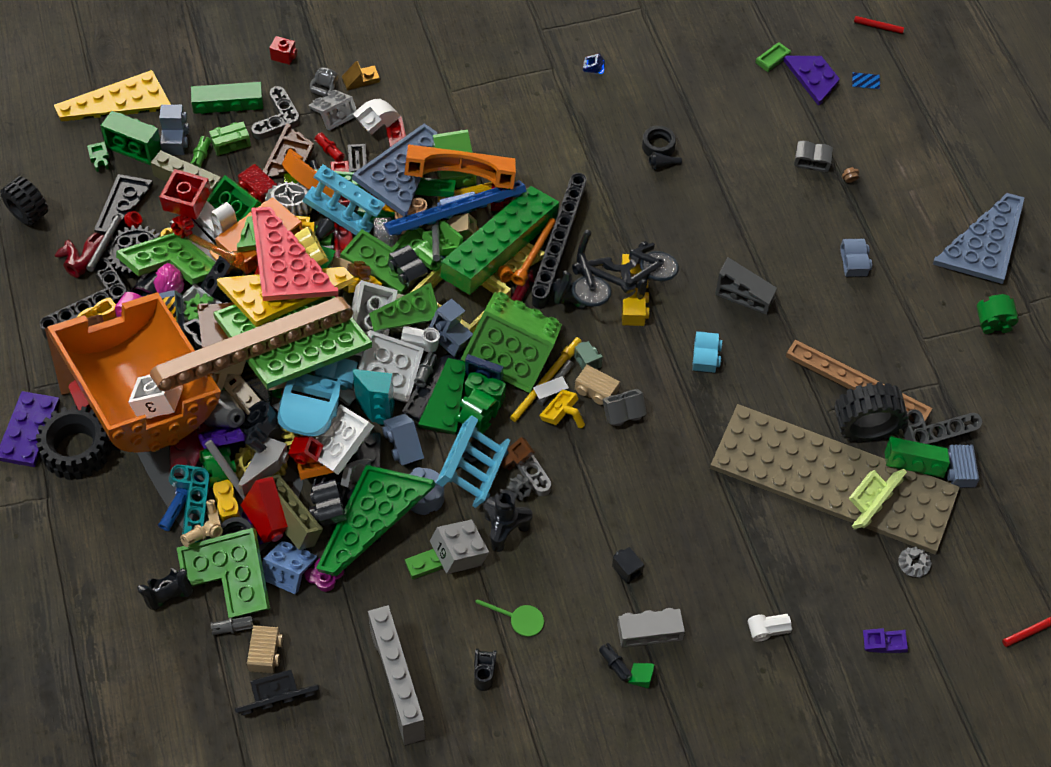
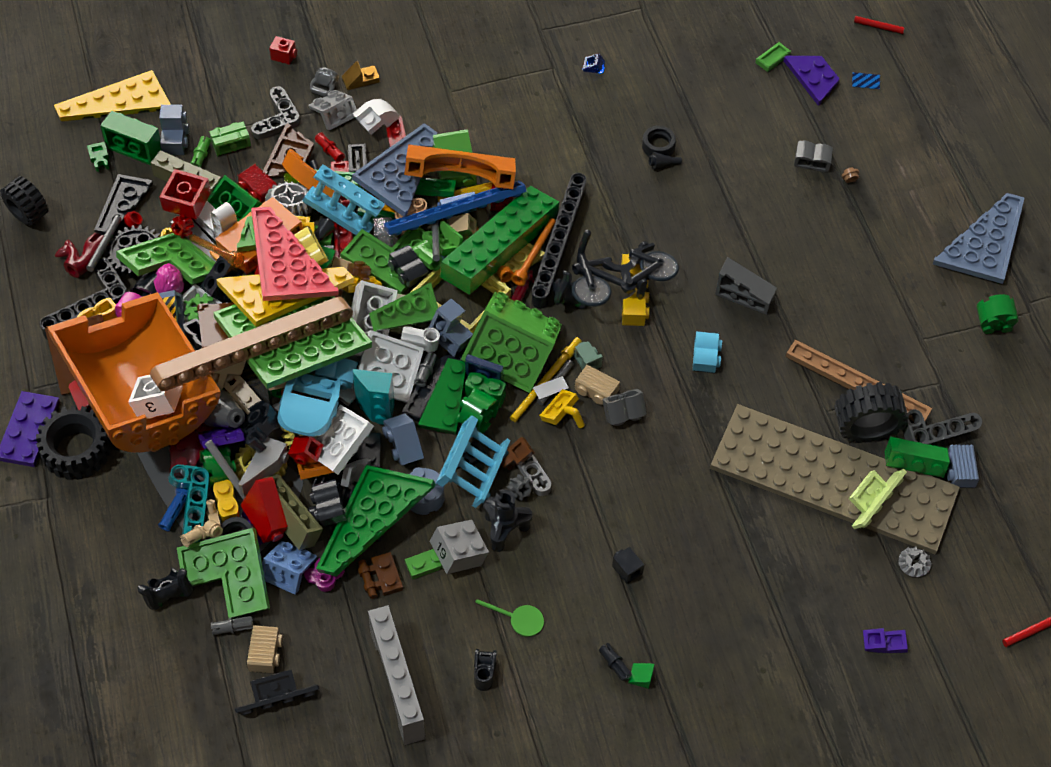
(226, 97): brick -> none
(386, 574): none -> reddish brown plate
(650, 627): light grey brick -> none
(764, 627): white piece -> none
(855, 257): sand blue brick -> none

